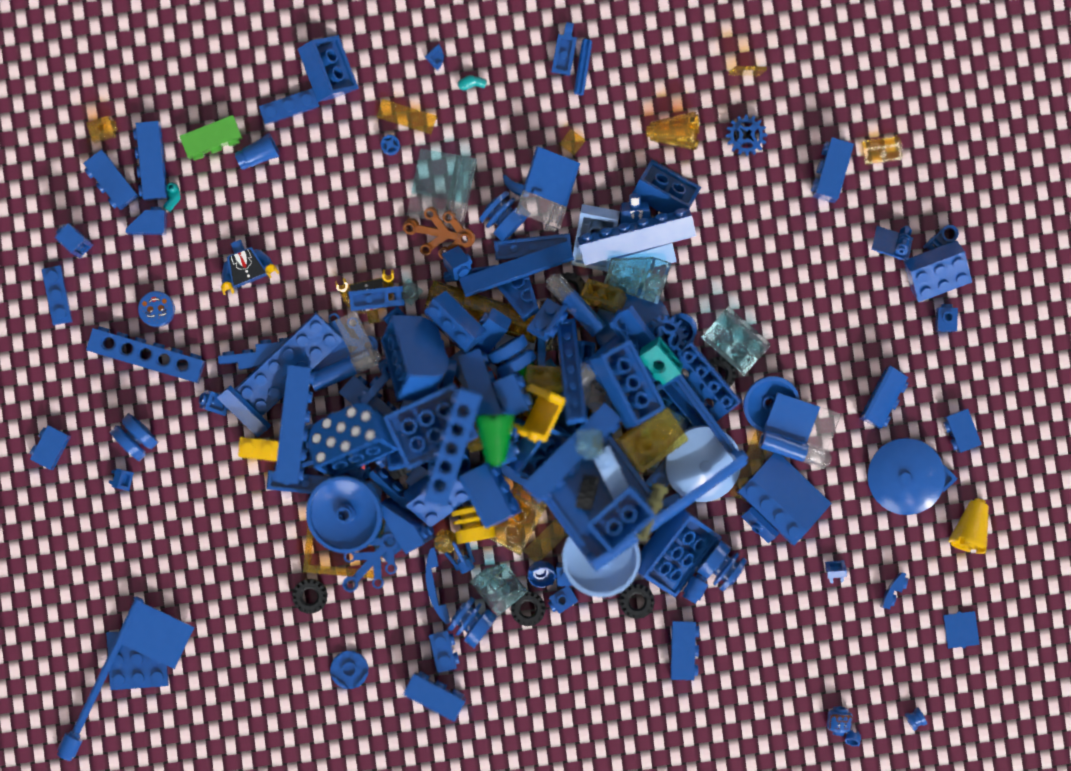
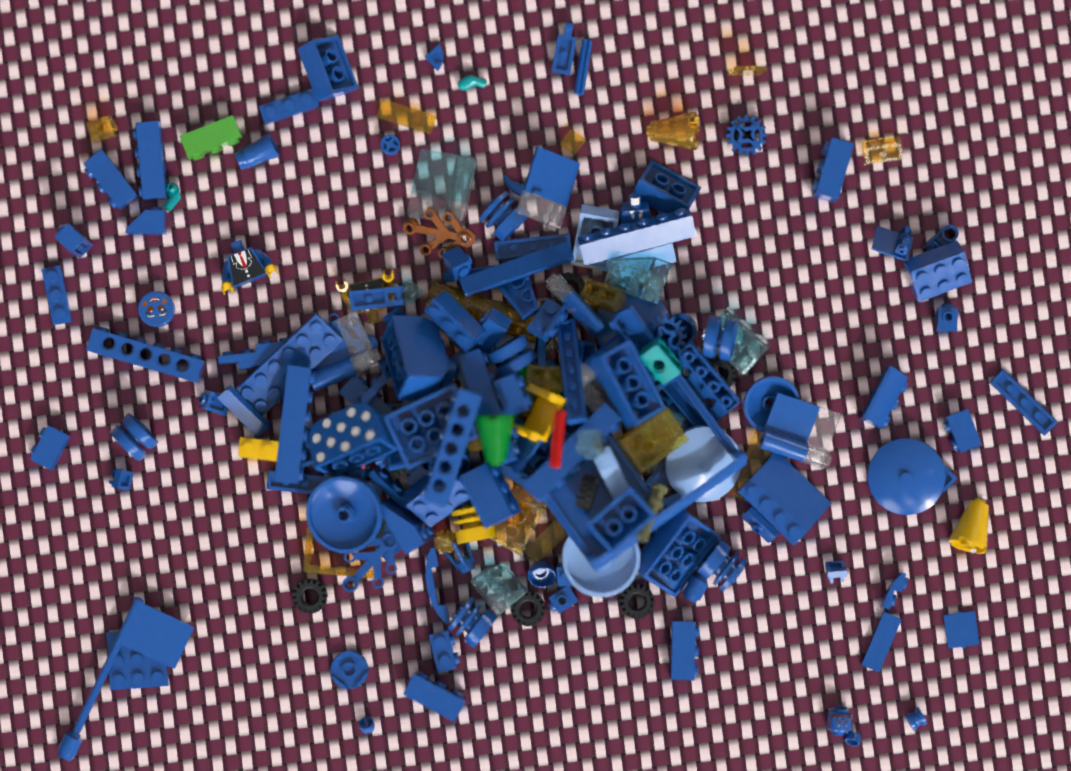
(362, 725): none -> blue hinge
(557, 438): none -> red axle
(719, 337): none -> blue wheel
(881, 641): none -> blue tile
(1023, 402): none -> blue tile

